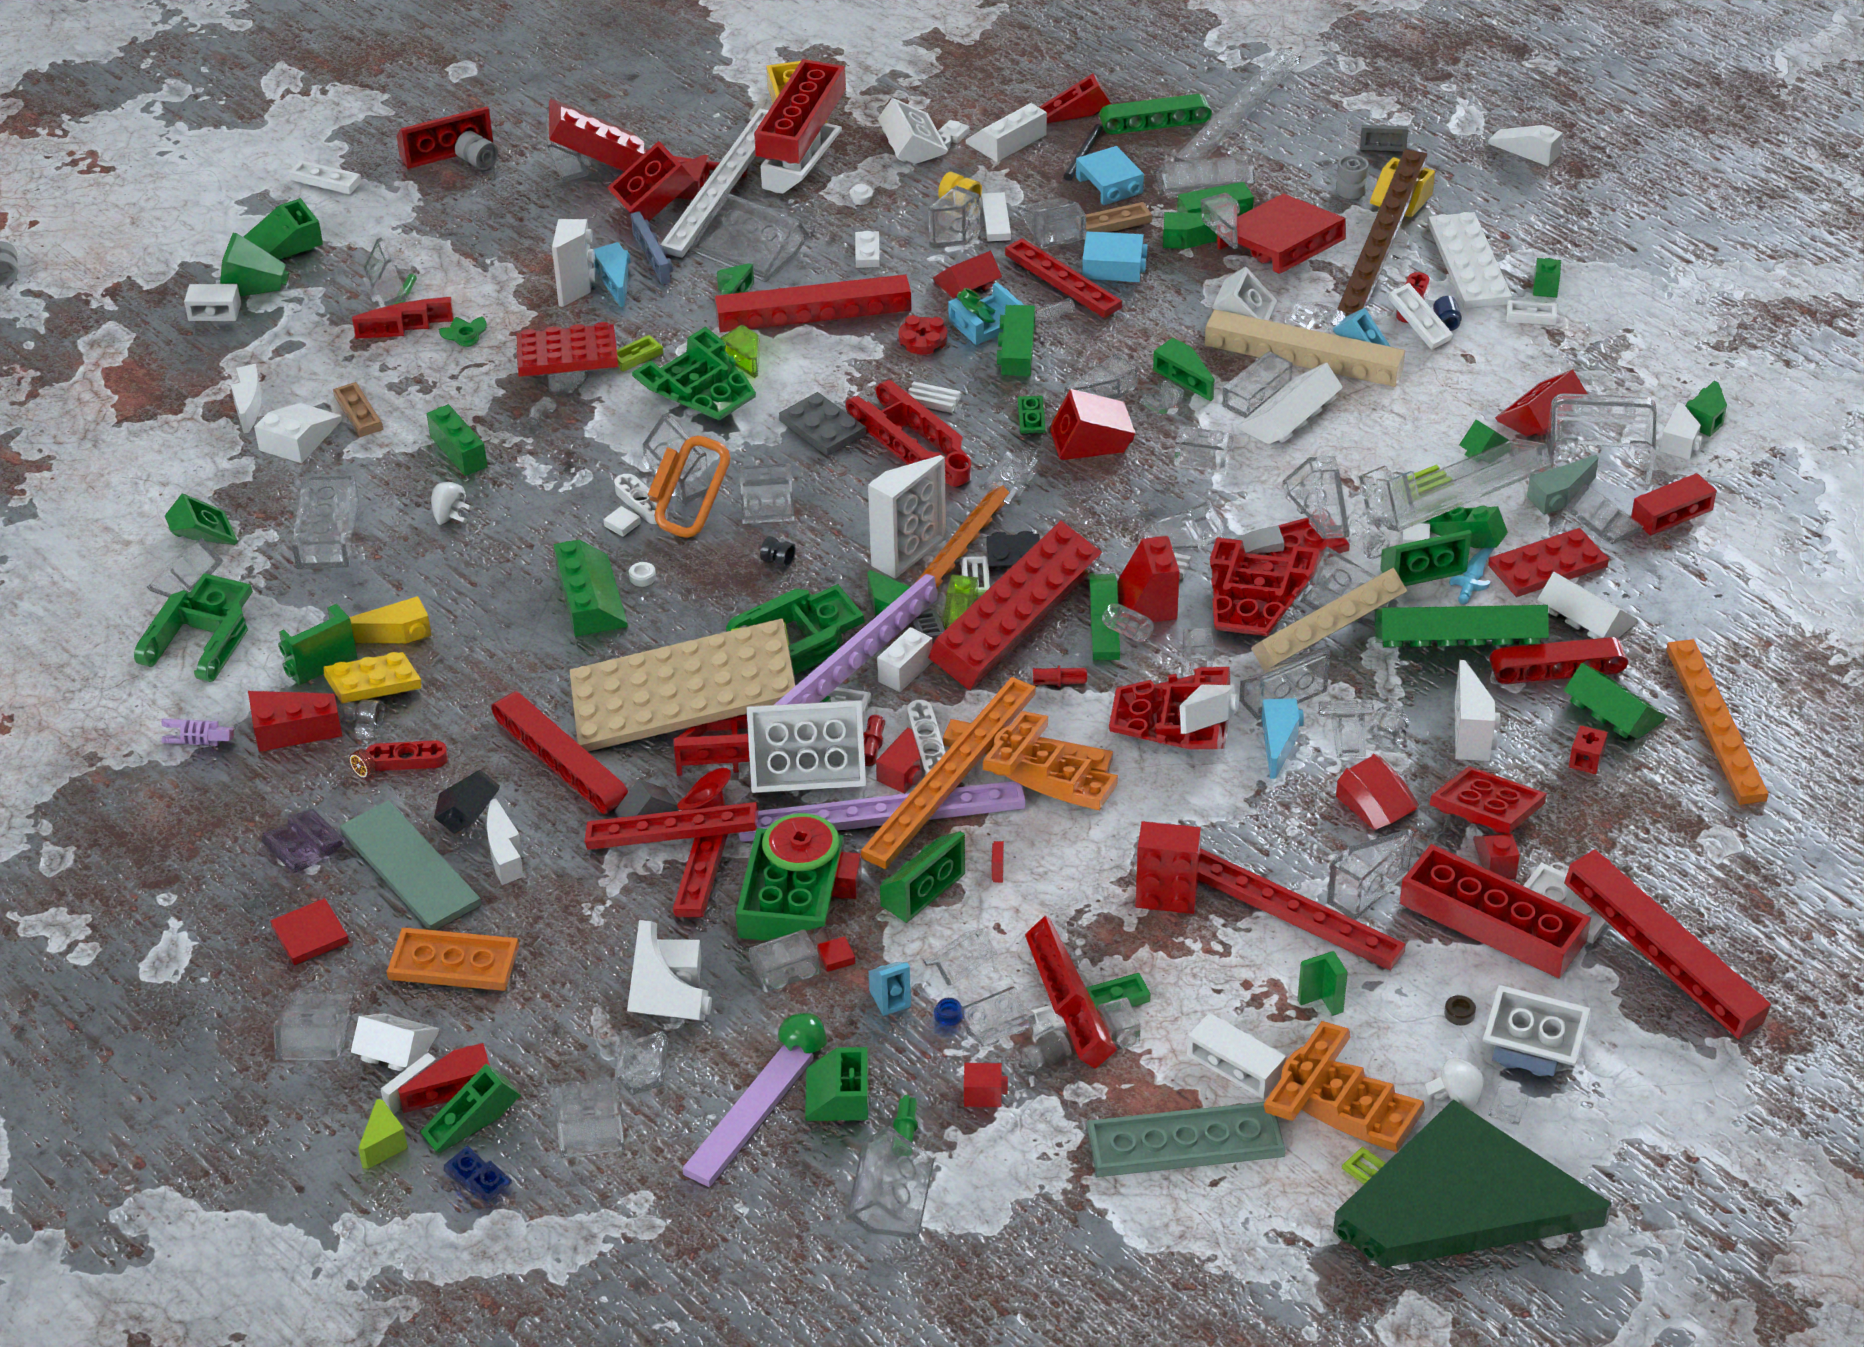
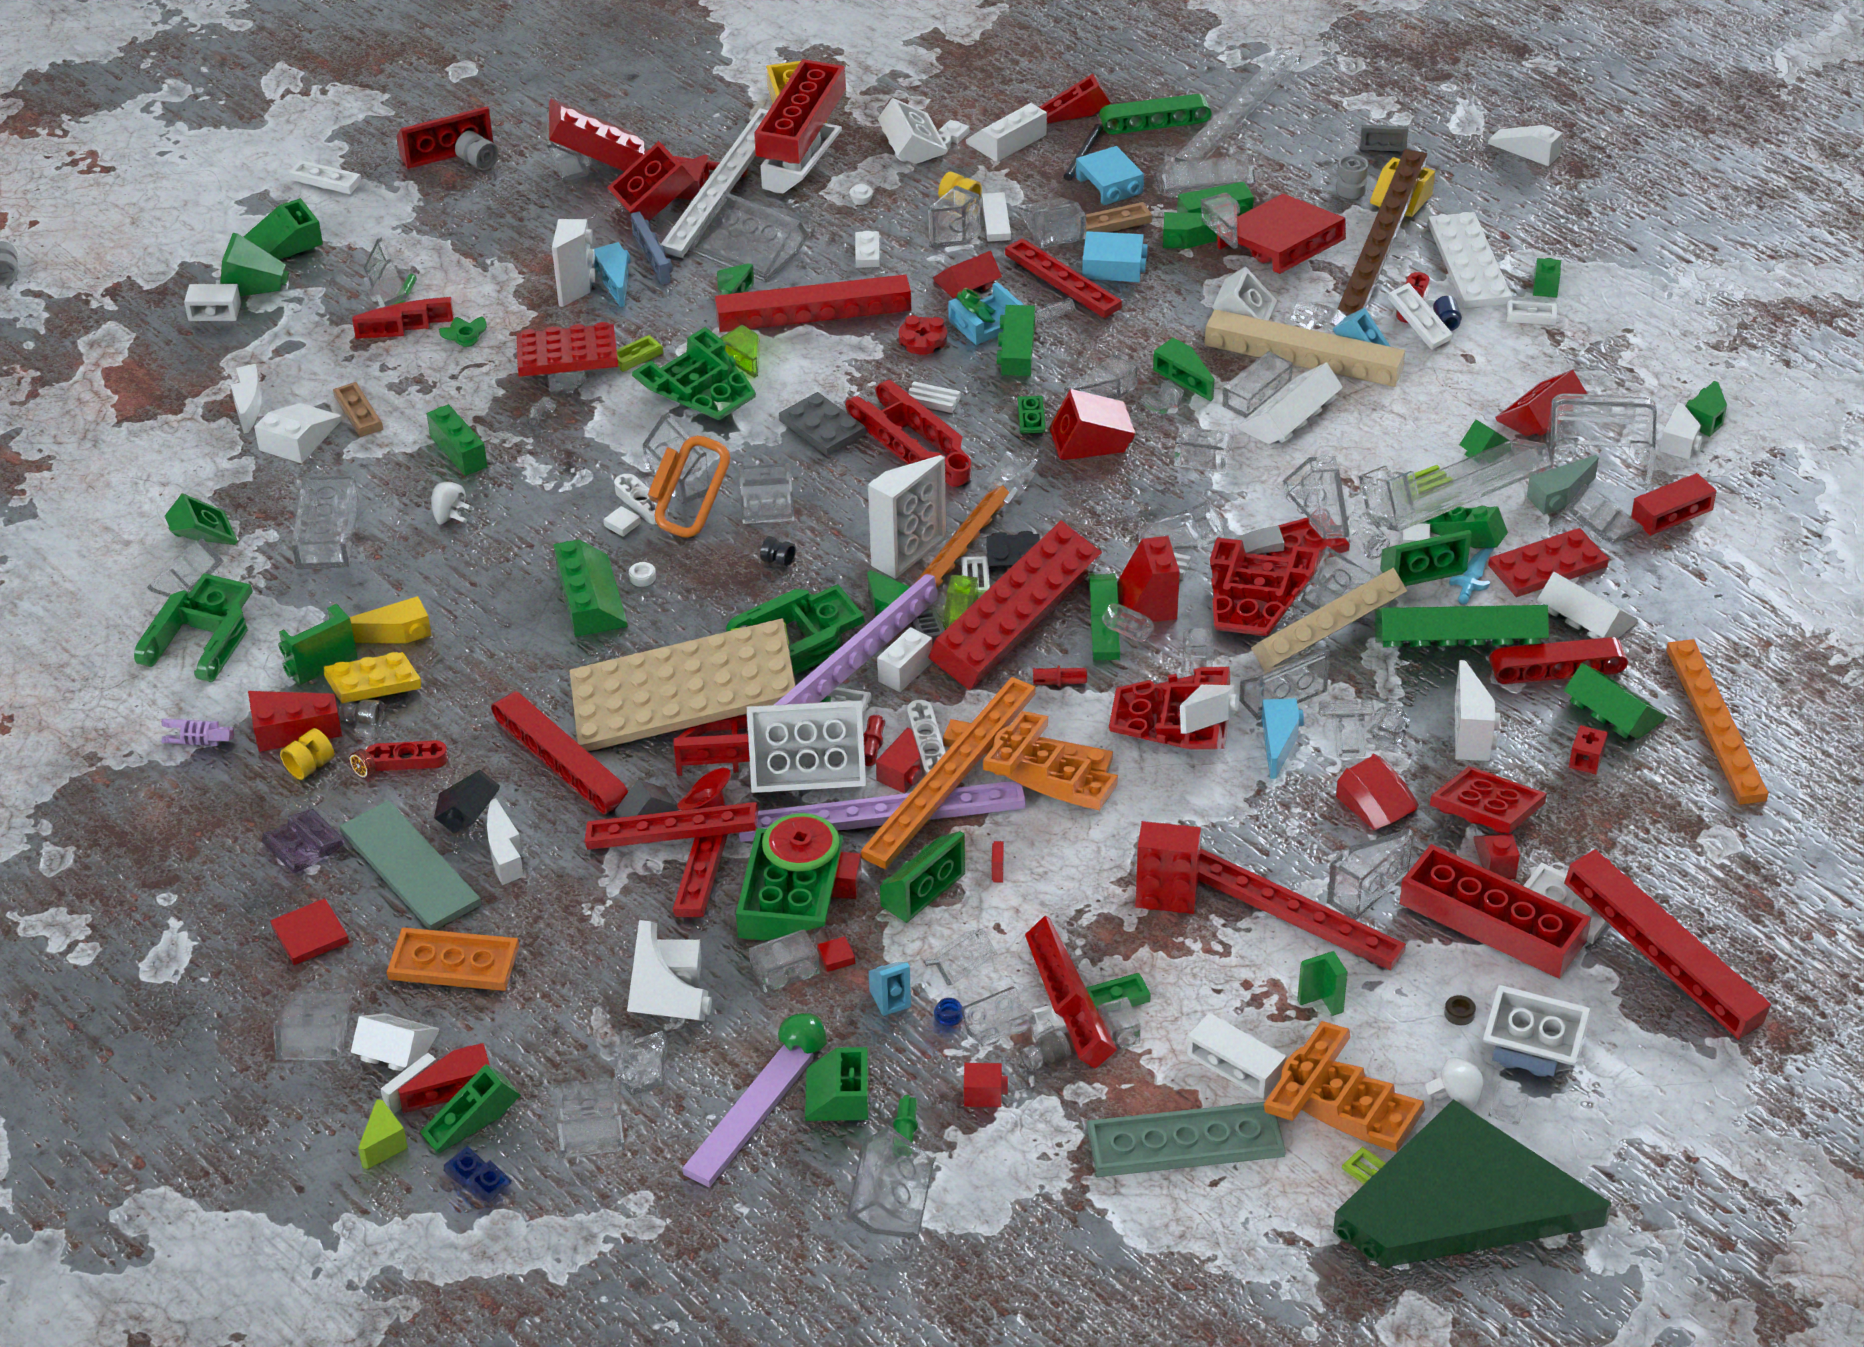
(307, 754): none -> yellow wheel

